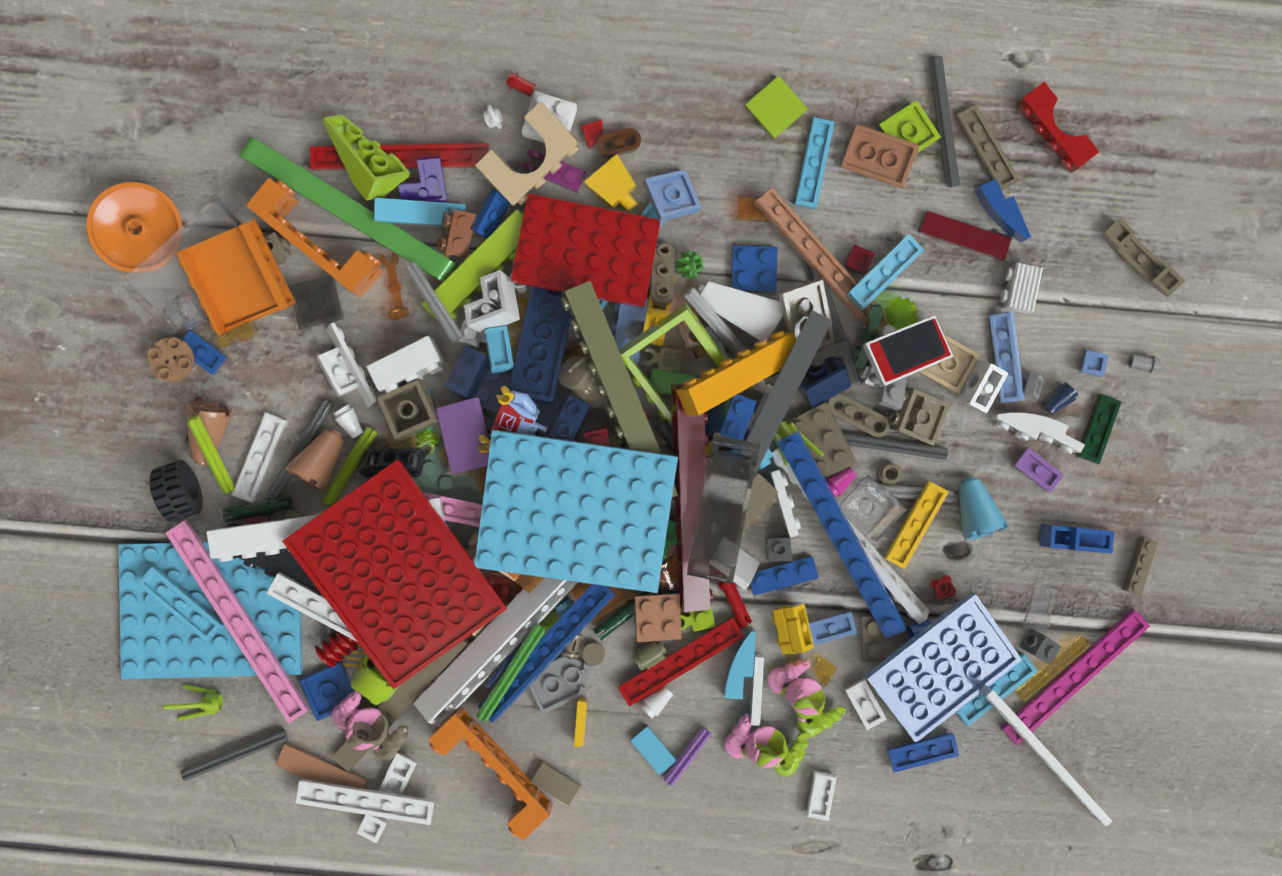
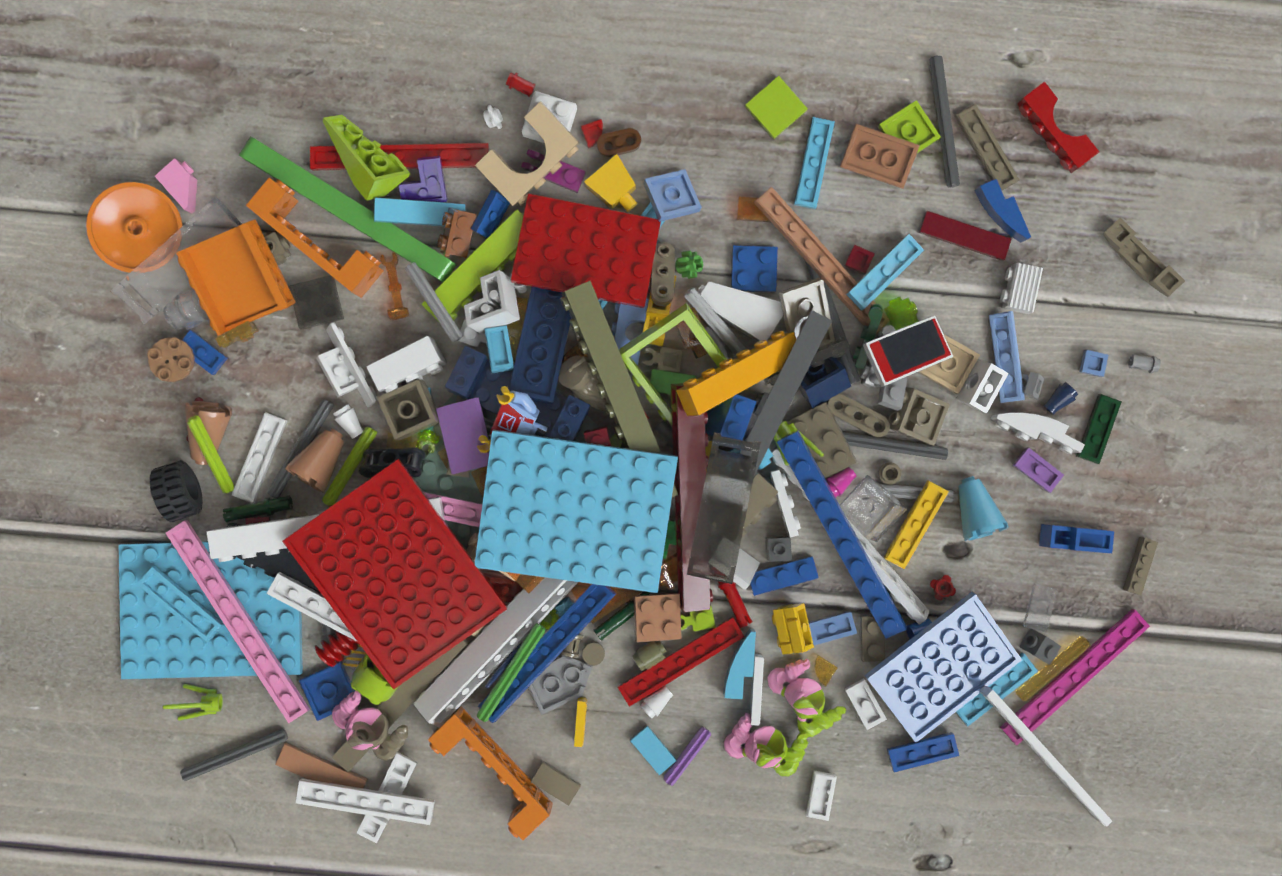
(180, 183): none -> bright pink slope

